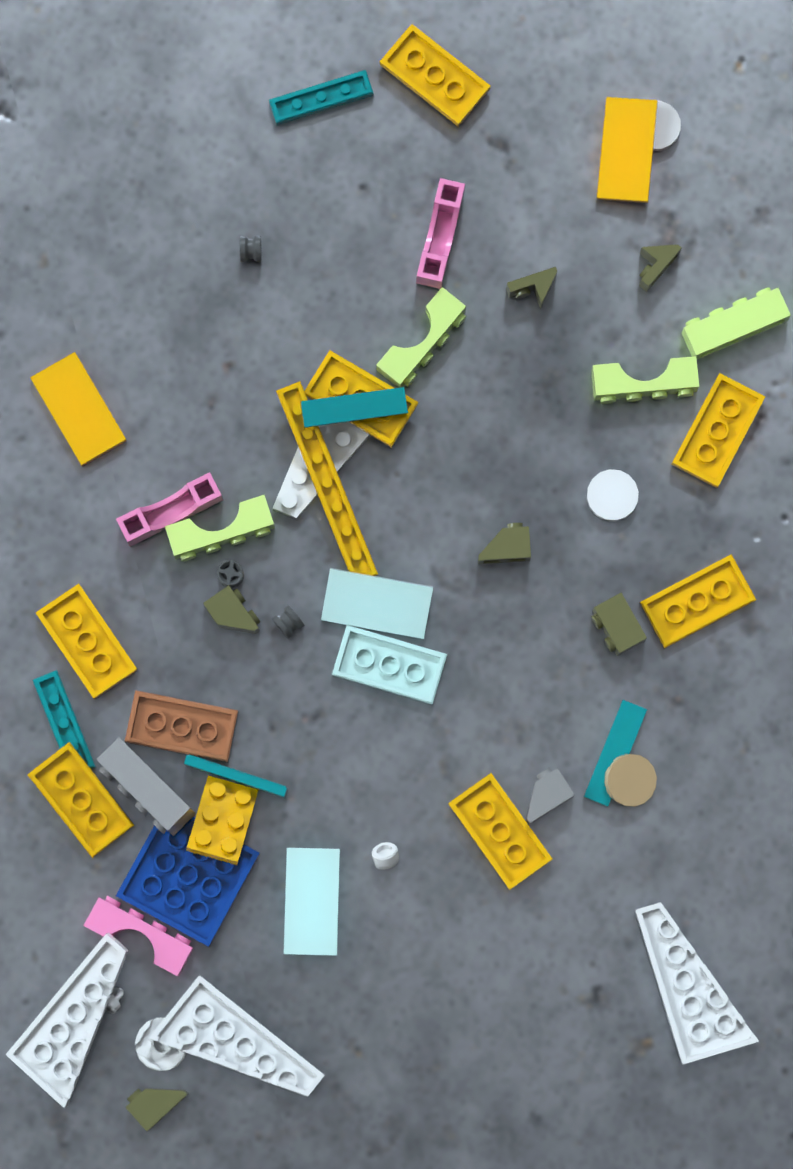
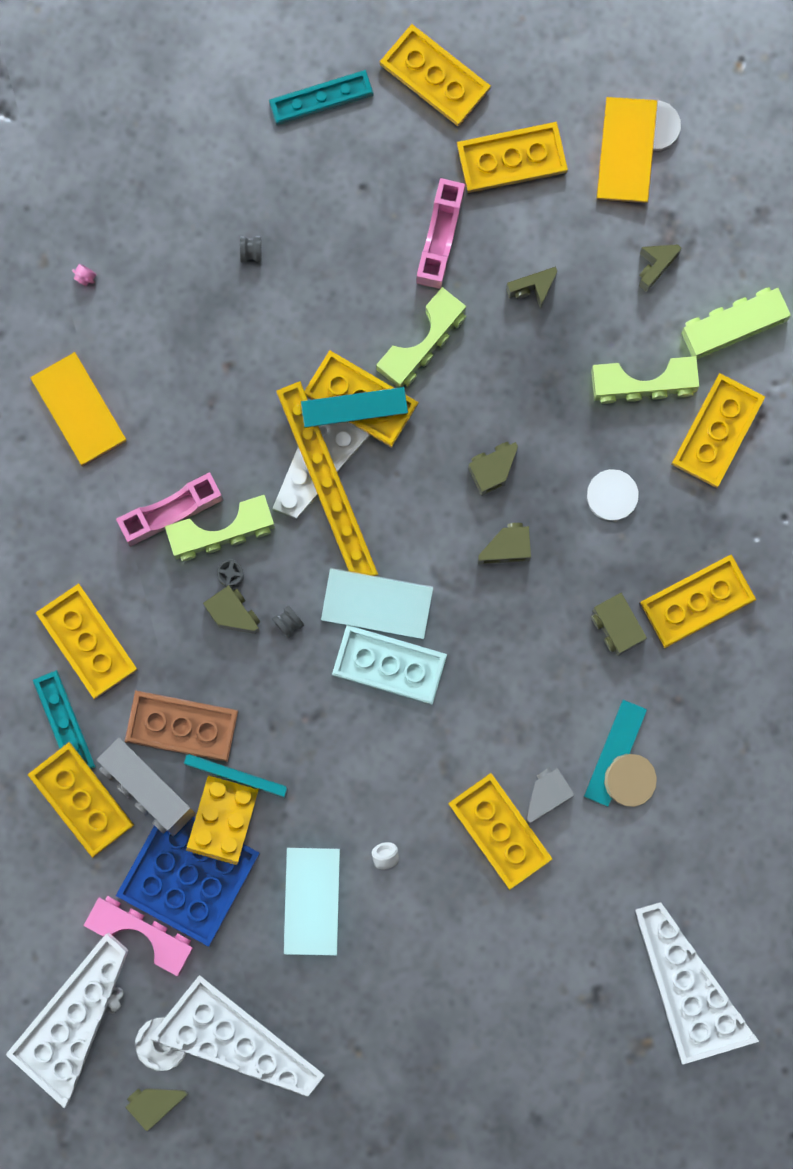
(84, 275): none -> bright pink plate
(493, 469): none -> olive slope
(512, 157): none -> yellow plate

